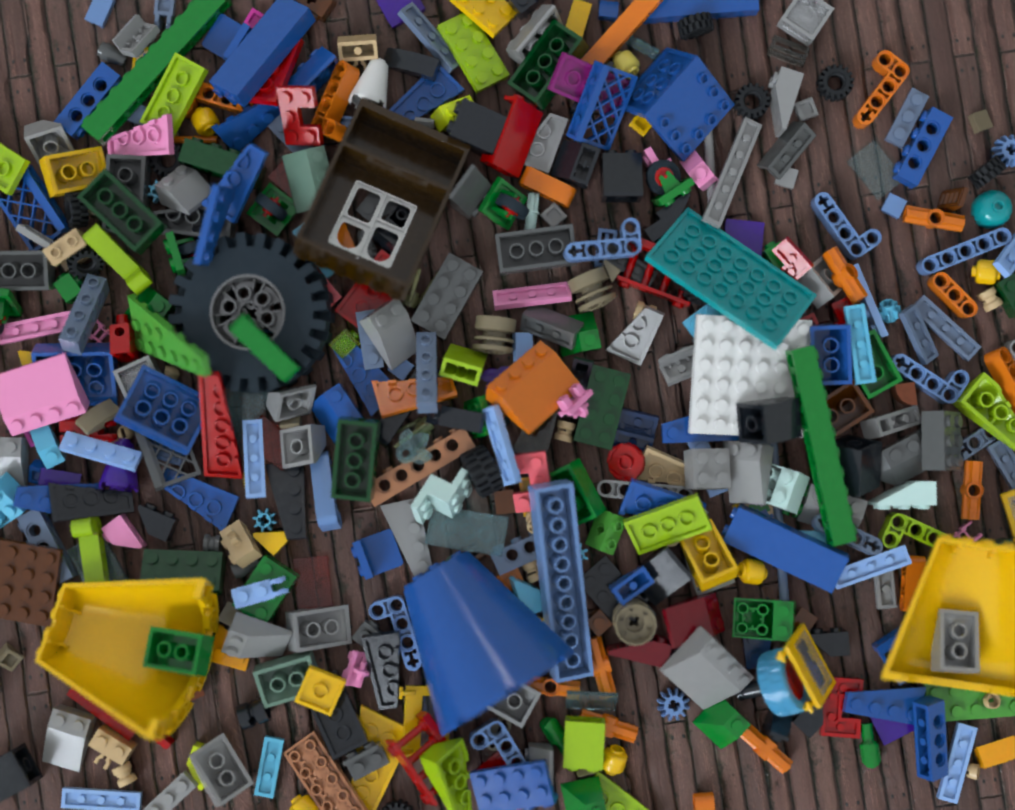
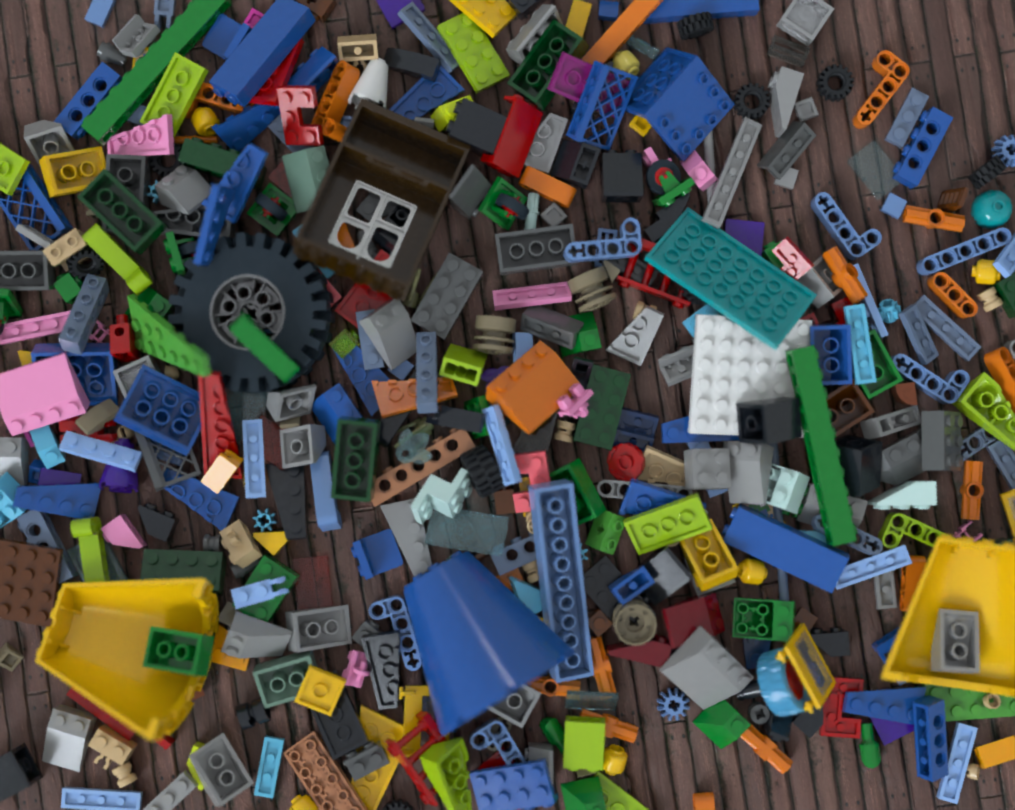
(75, 211): black tyre -> none
(75, 502): black wing -> none
(221, 471): none -> hinge
(755, 710): none -> dark grey wheel
(980, 121): dark tan slope -> none

